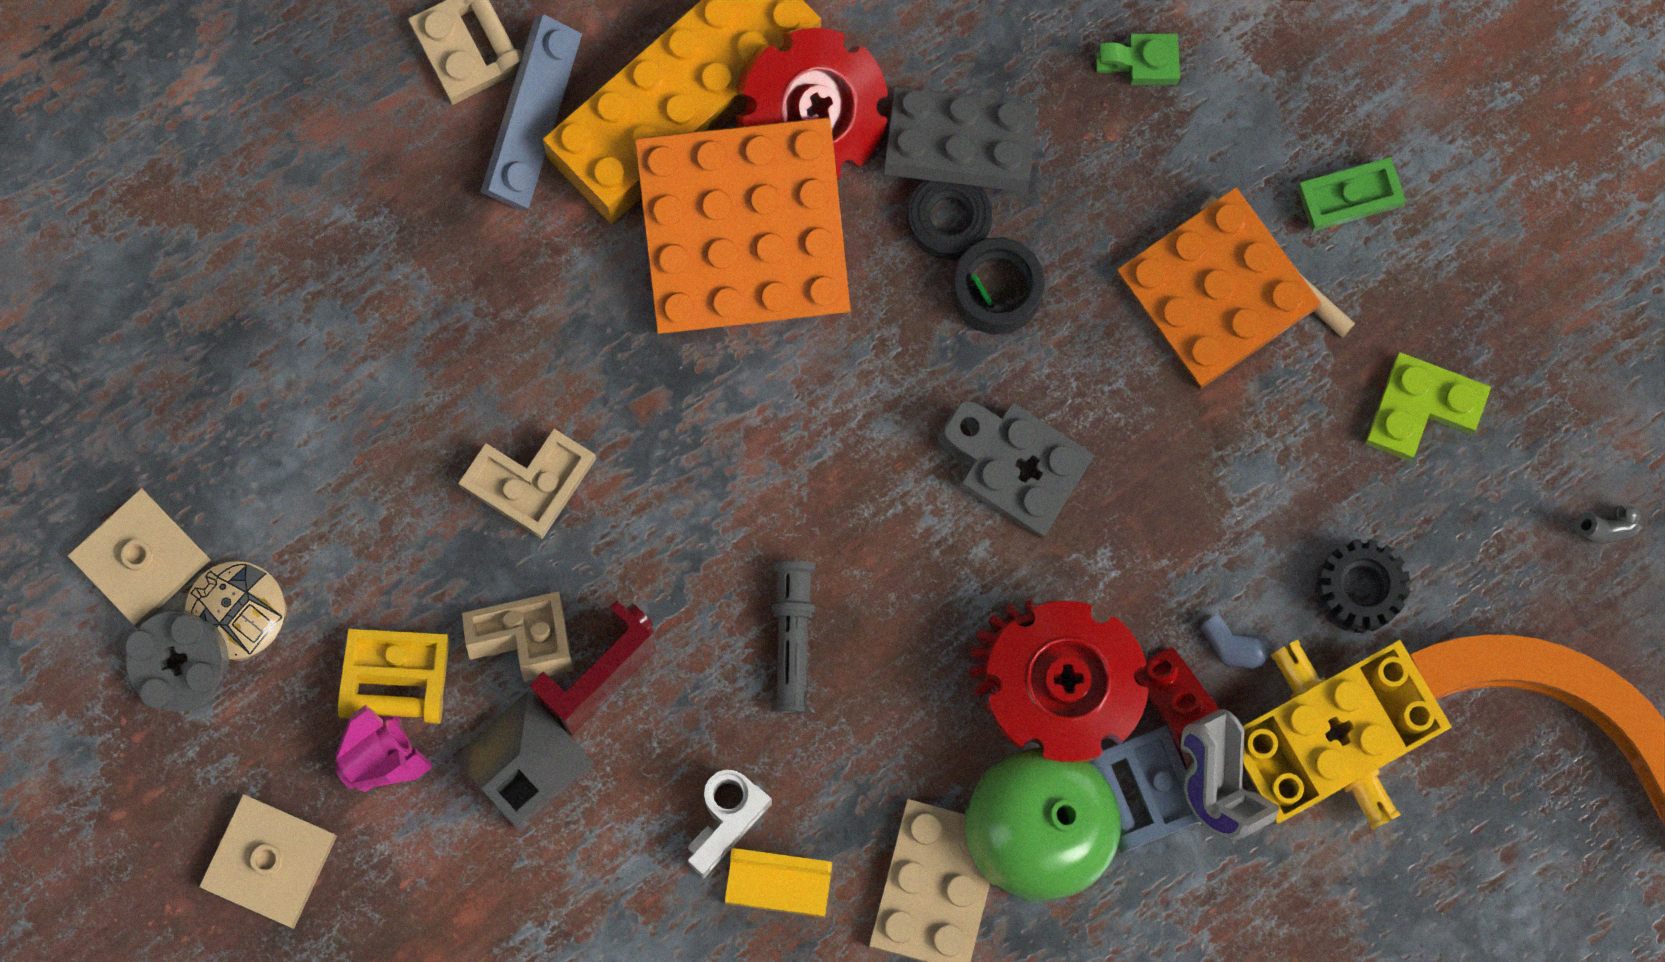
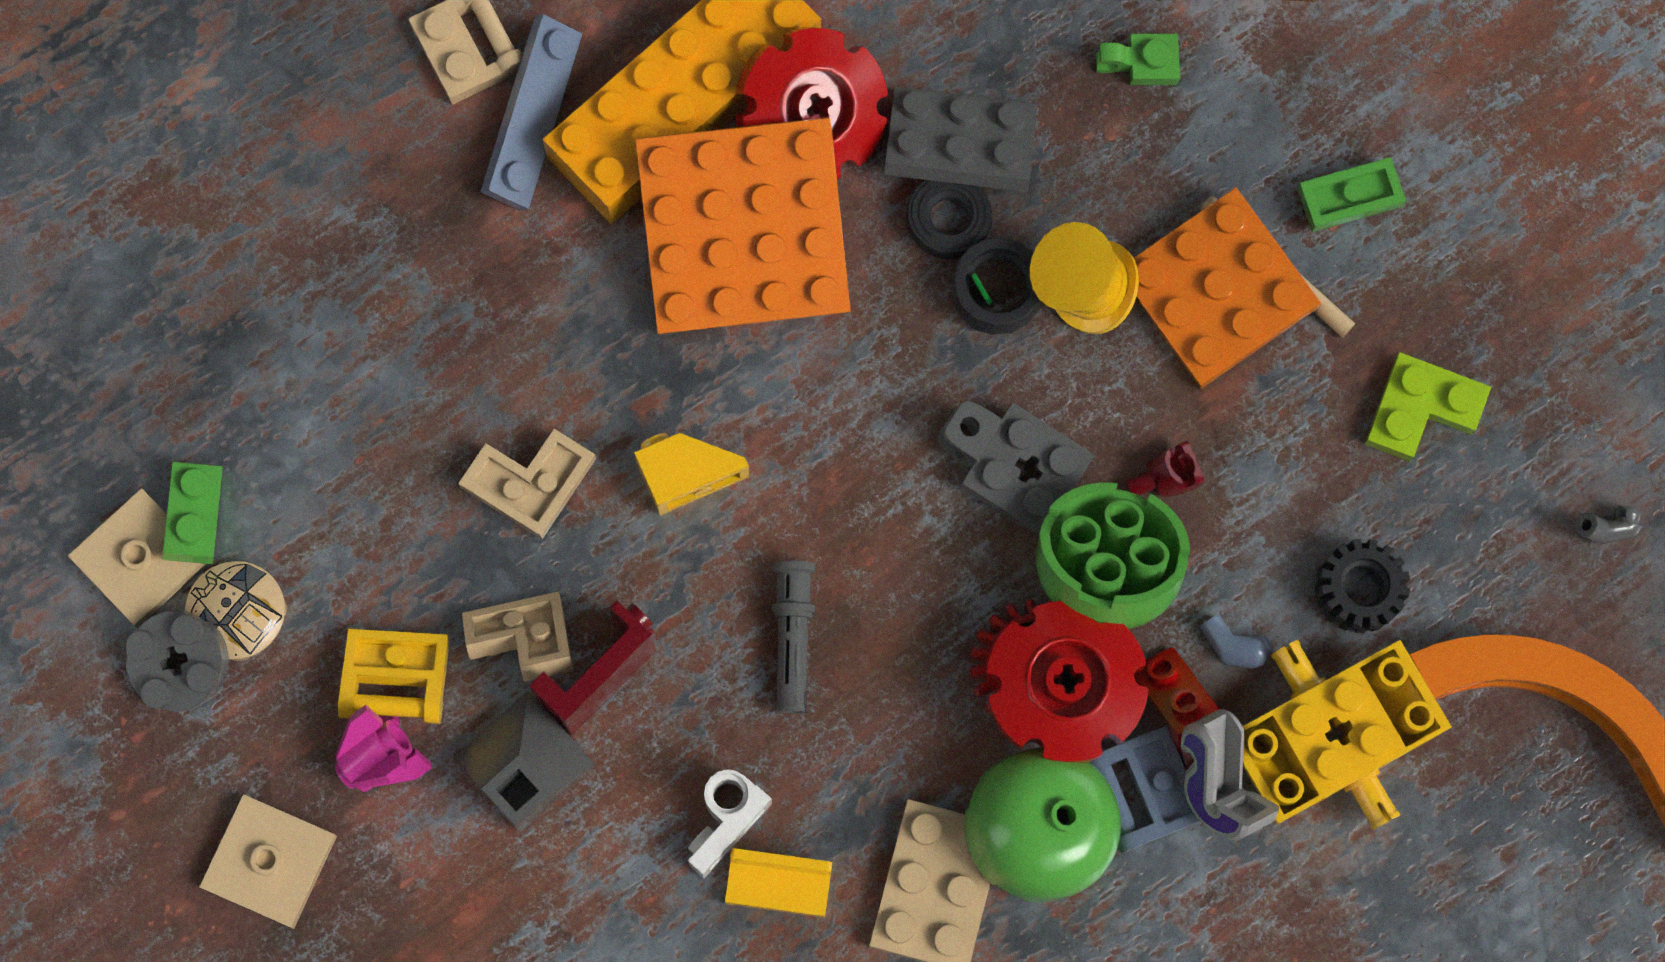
(192, 513): none -> bright green plate
(686, 469): none -> yellow slope
(1084, 277): none -> yellow hat
(1112, 554): none -> bright green cylinder
(1170, 472): none -> dark red piece

